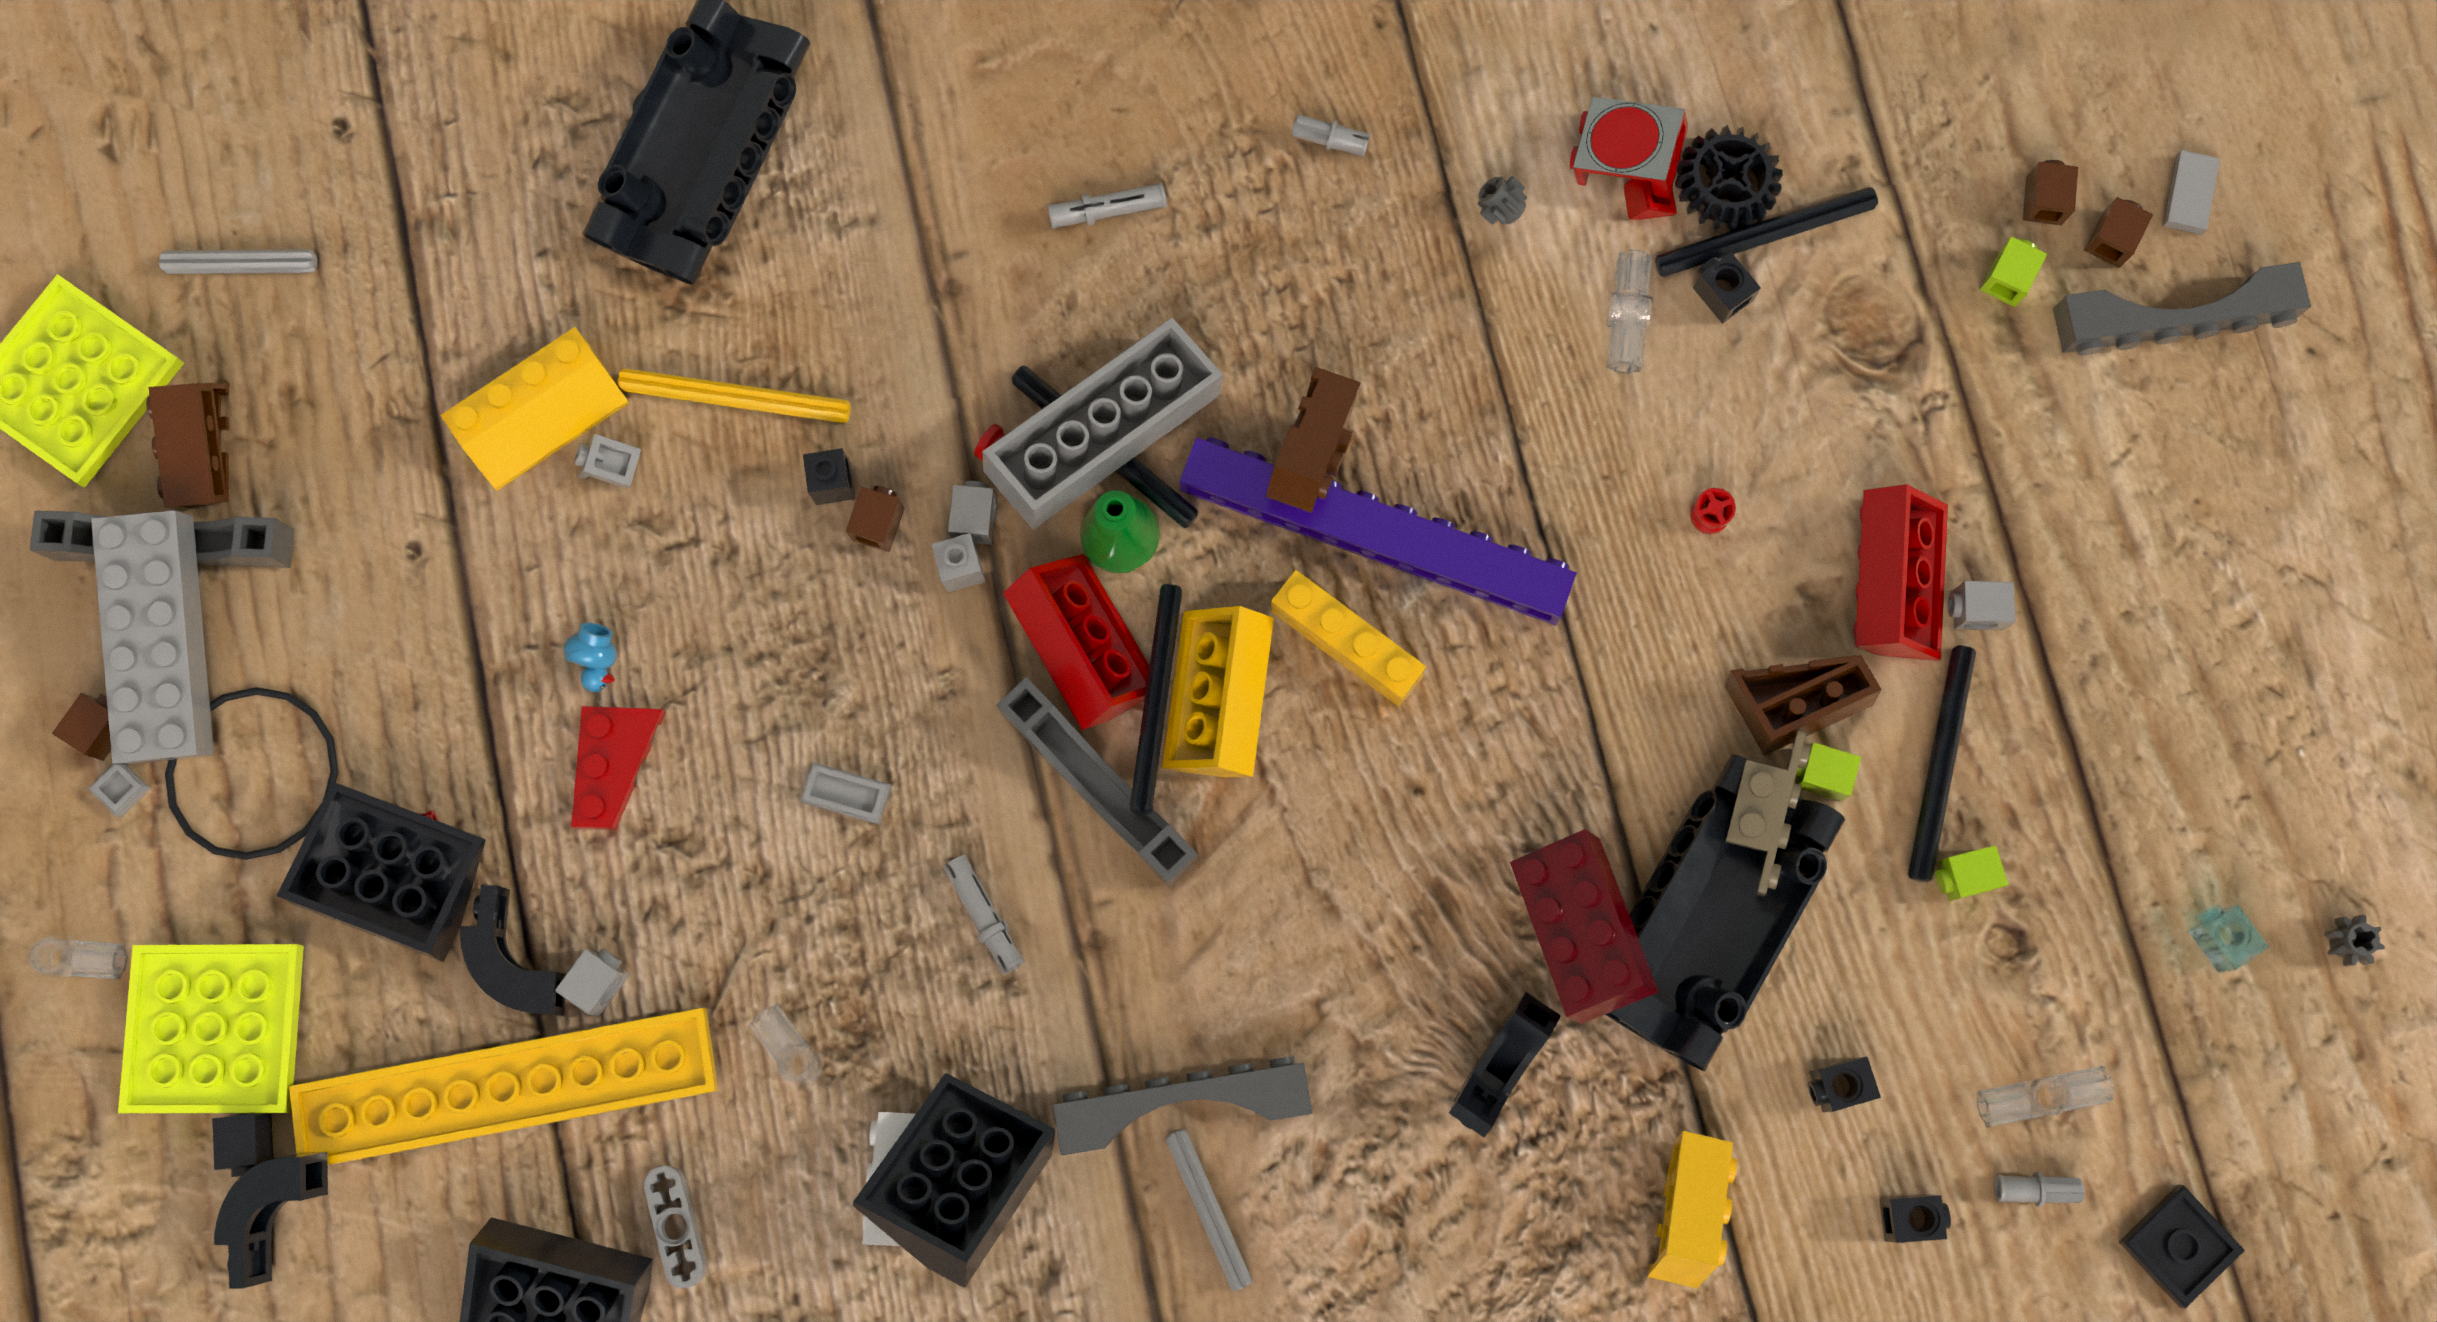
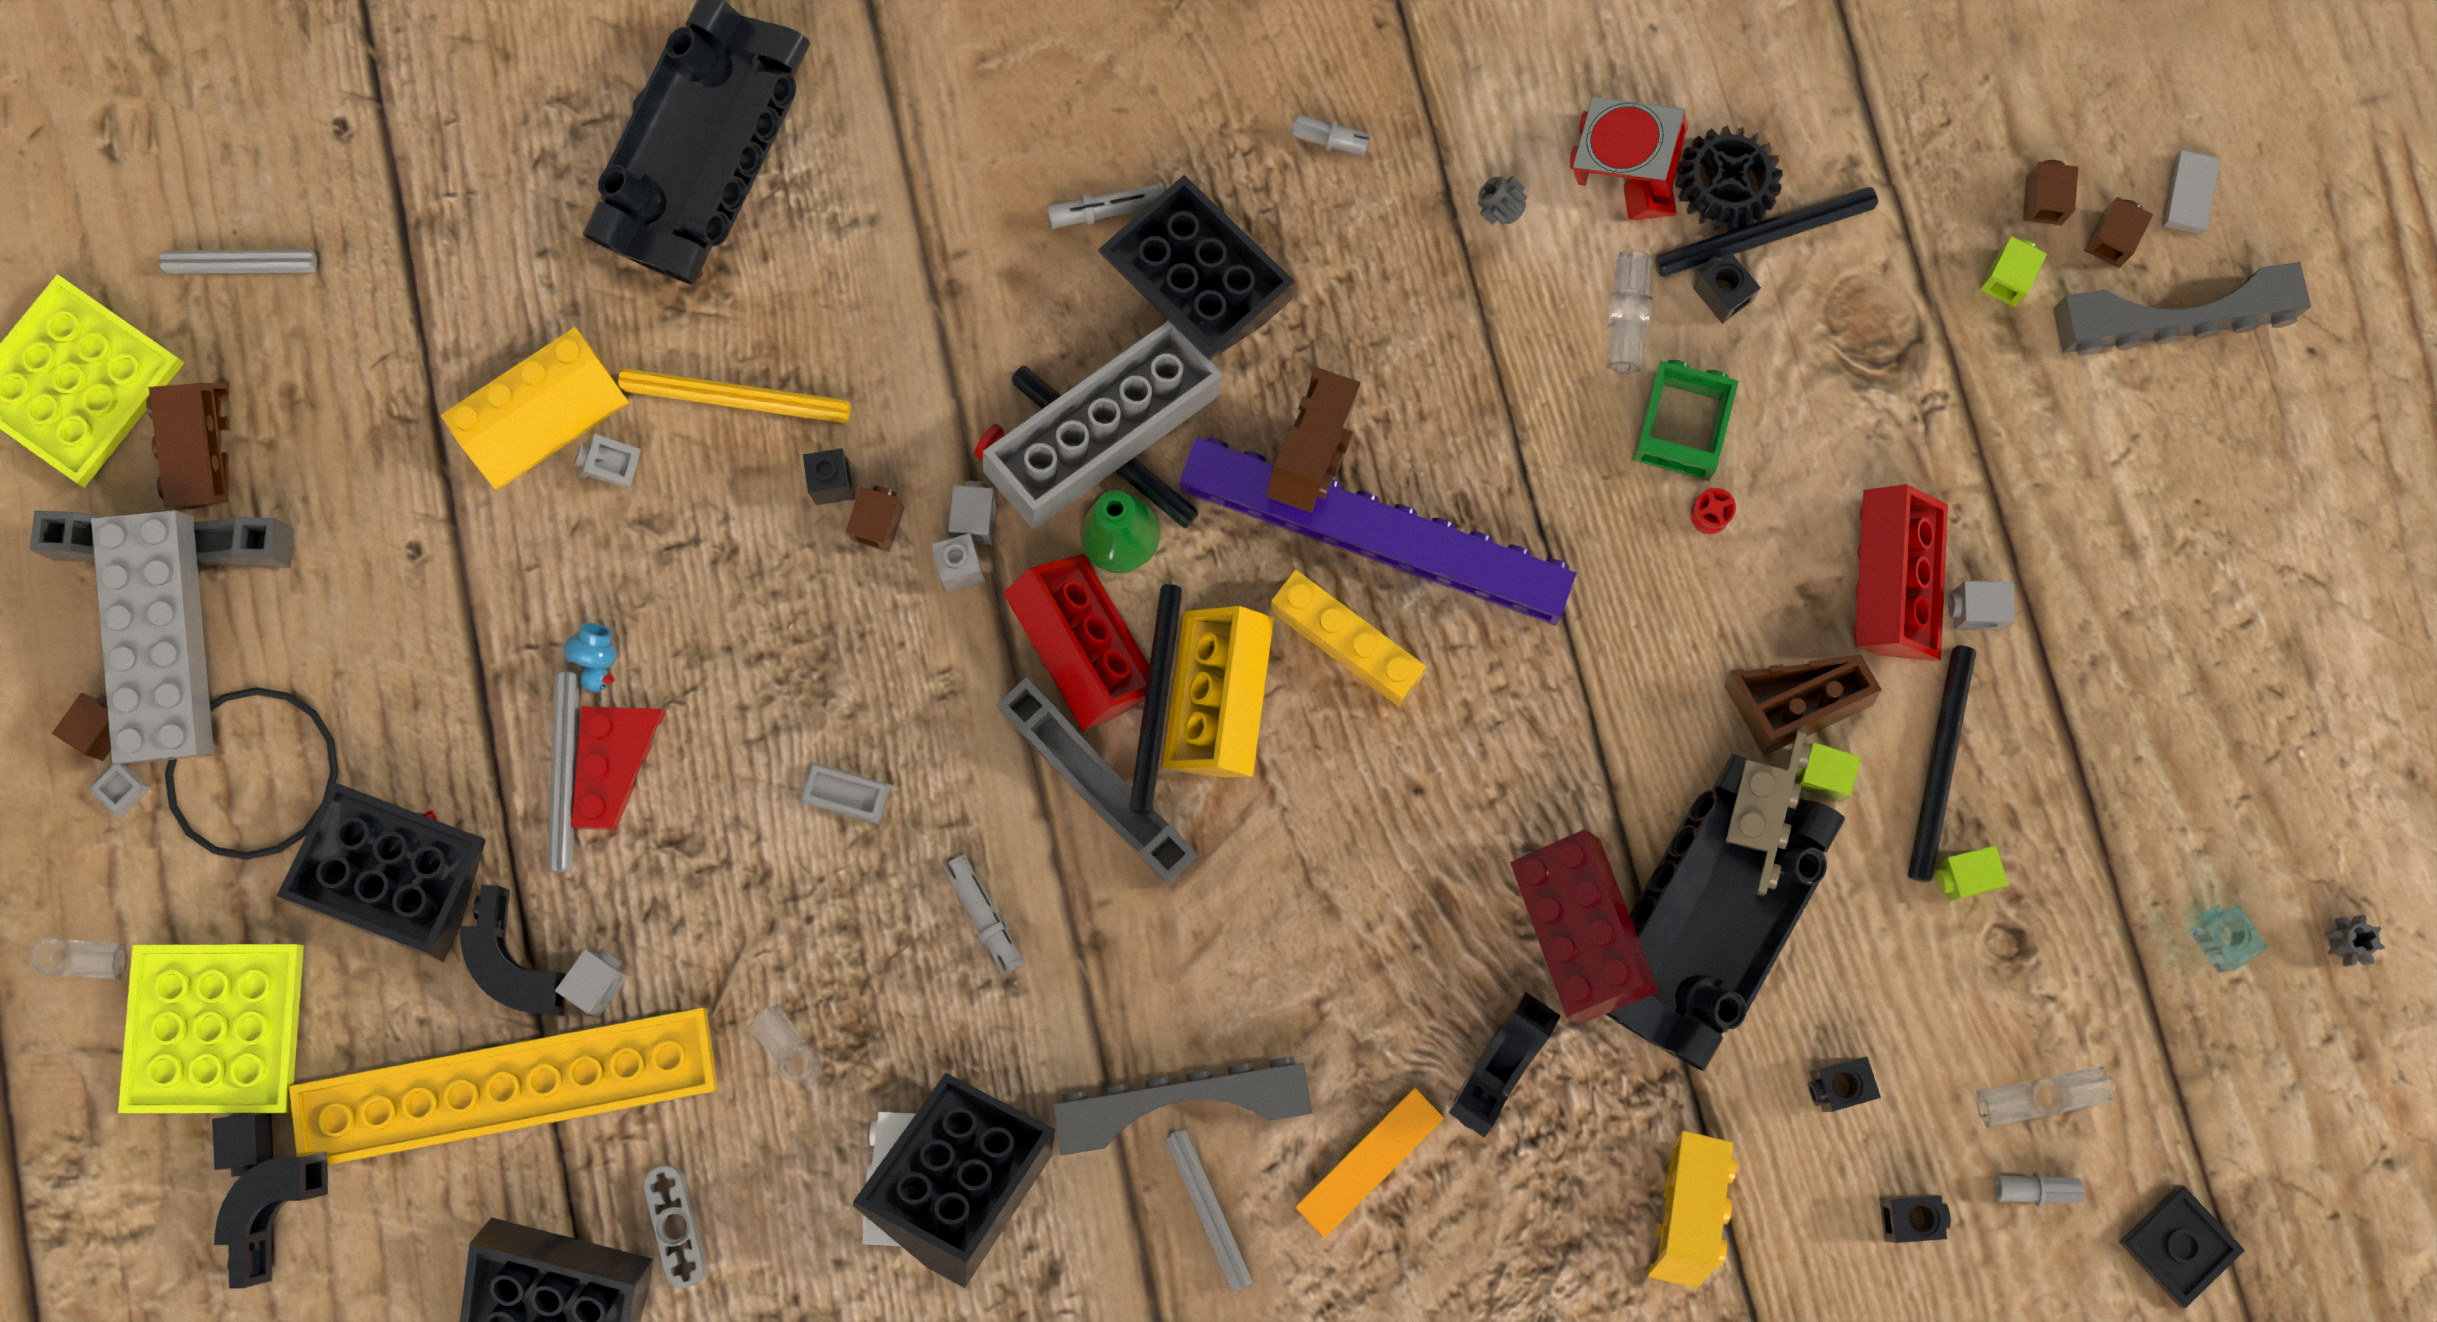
(563, 771): none -> light grey axle
(1199, 269): none -> black slope
(1369, 1162): none -> light orange tile
(1676, 456): none -> green window

